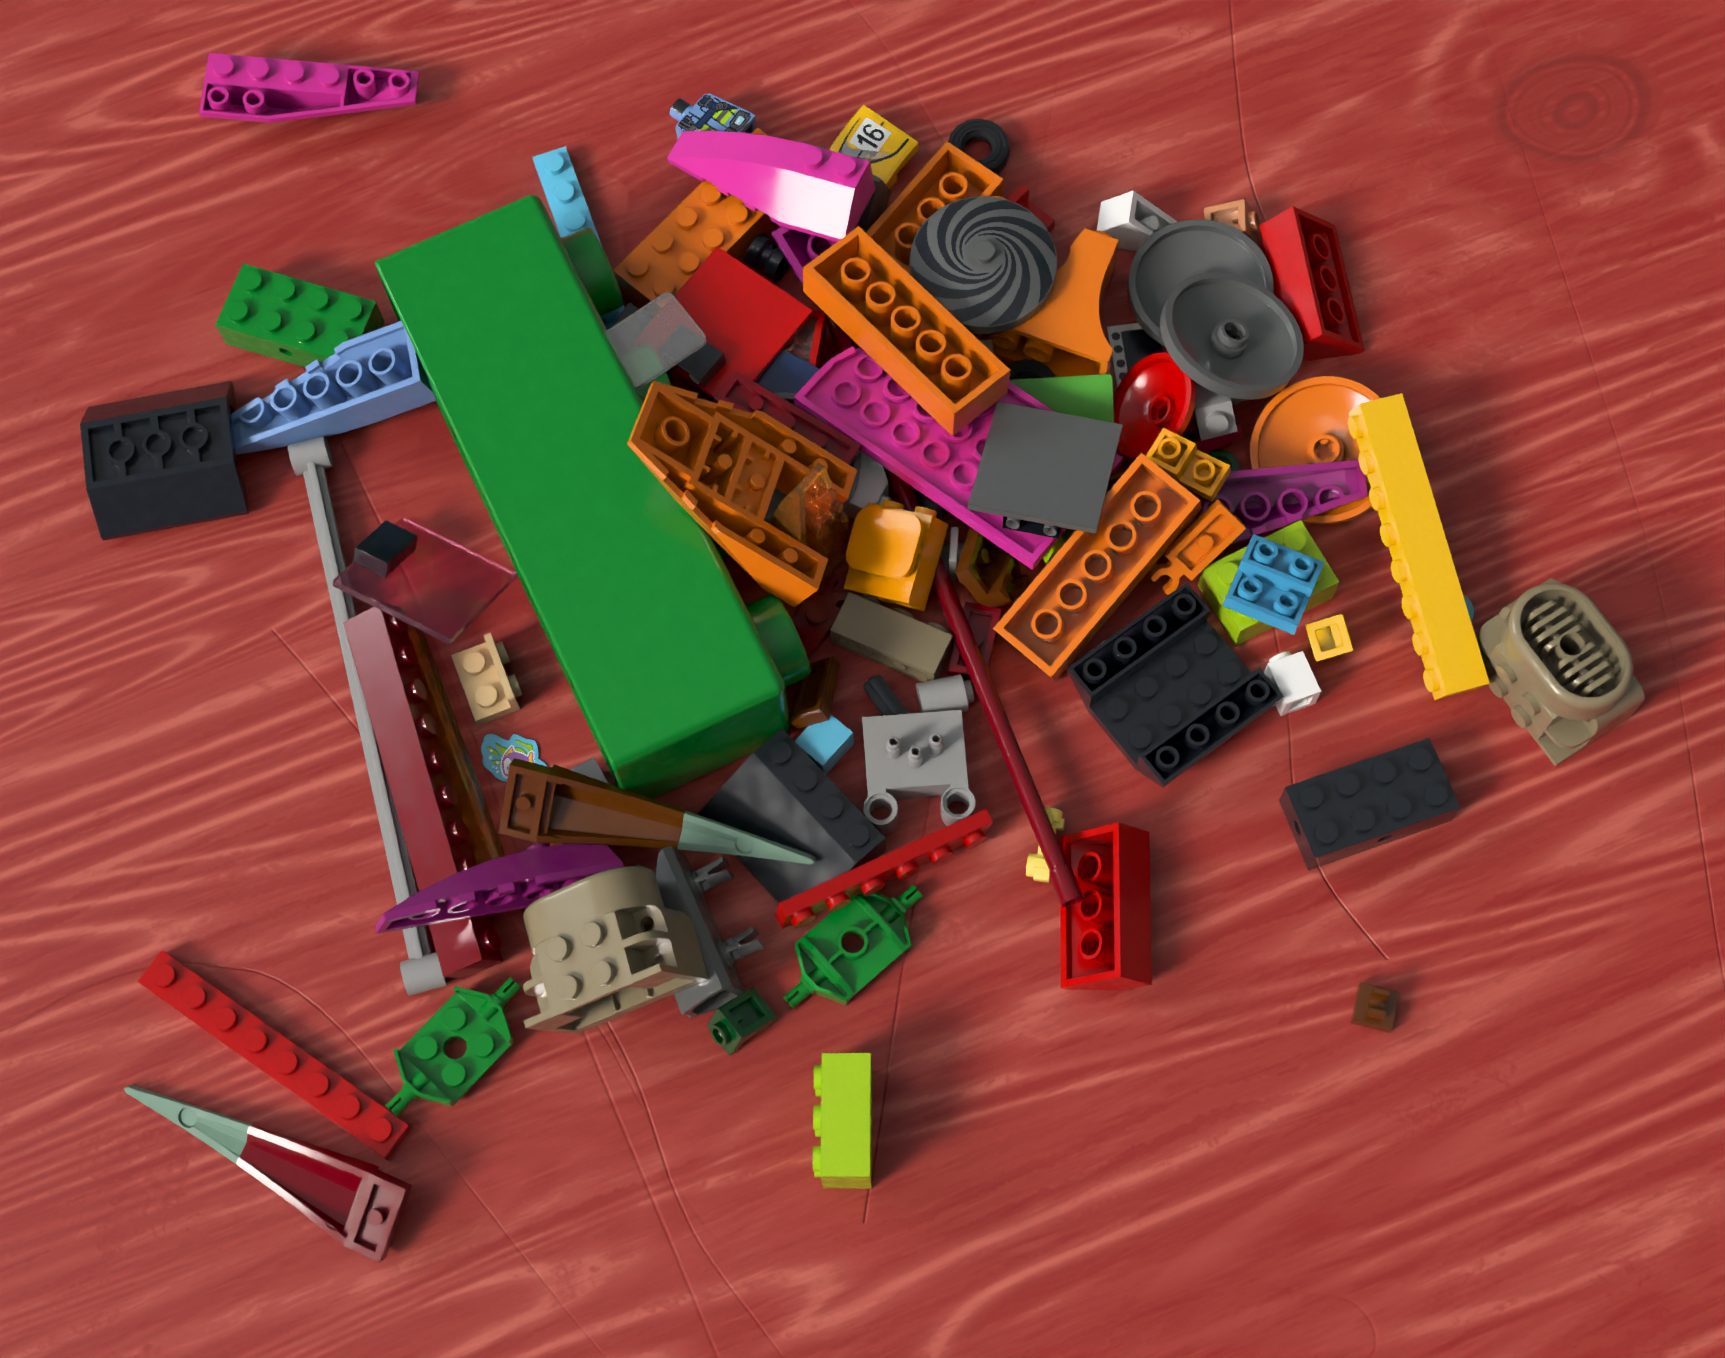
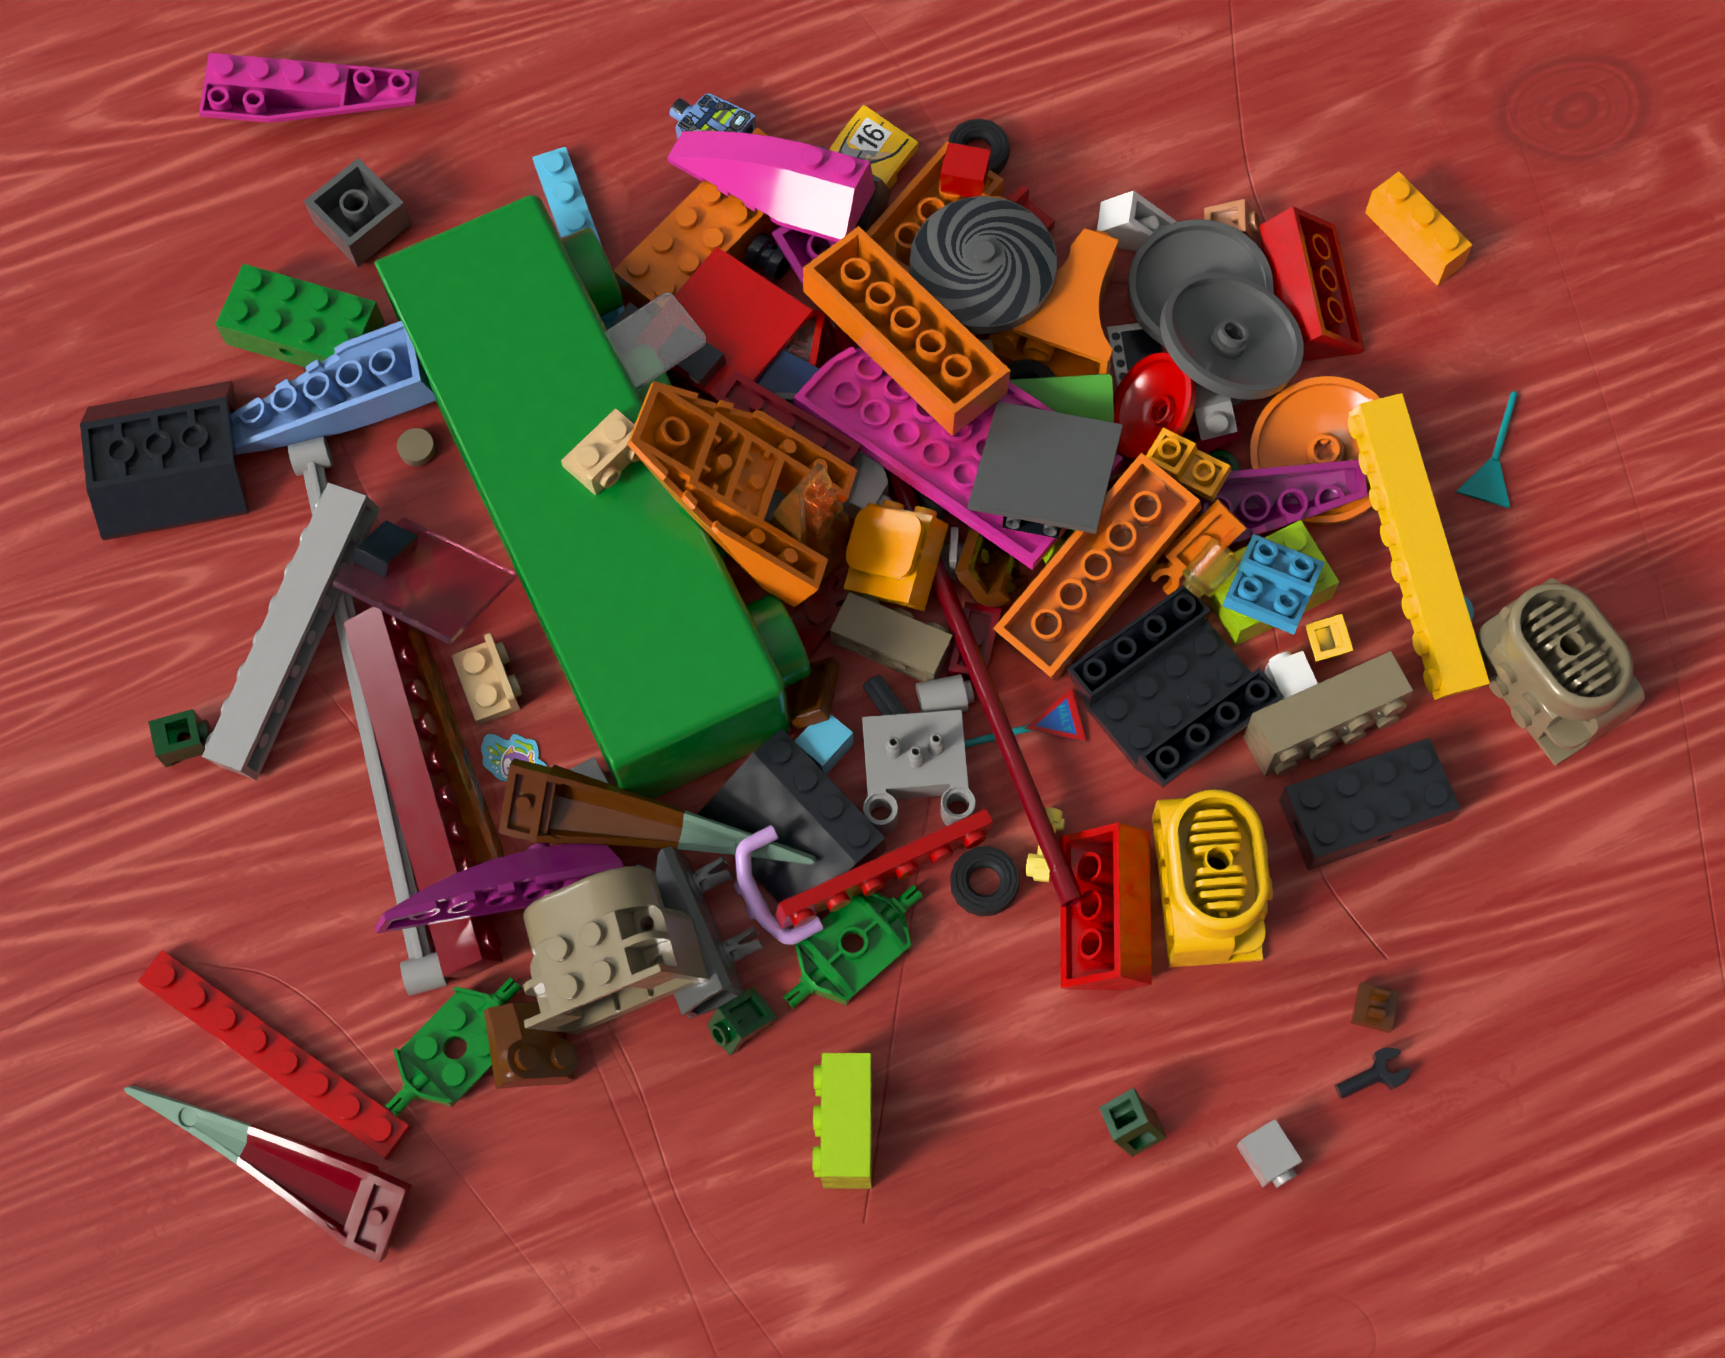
(169, 732): none -> dark green brick
(290, 632): none -> light grey brick
(358, 212): none -> dark grey brick
(416, 447): none -> dark tan tile
(527, 1055): none -> reddish brown slope
(602, 453): none -> tan bracket
(757, 906): none -> lavender piece
(964, 170): none -> red panel
(984, 904): none -> black tyre
(1058, 720): none -> piece
(1132, 1122): none -> dark green brick
(1209, 911): none -> yellow brick
(1210, 568): none -> clear yellow brick
(1270, 1155): none -> light grey brick
(1328, 715): none -> dark tan brick
(1374, 1075): none -> black bar
(1418, 228): none -> light orange brick
(1488, 481): none -> teal piece

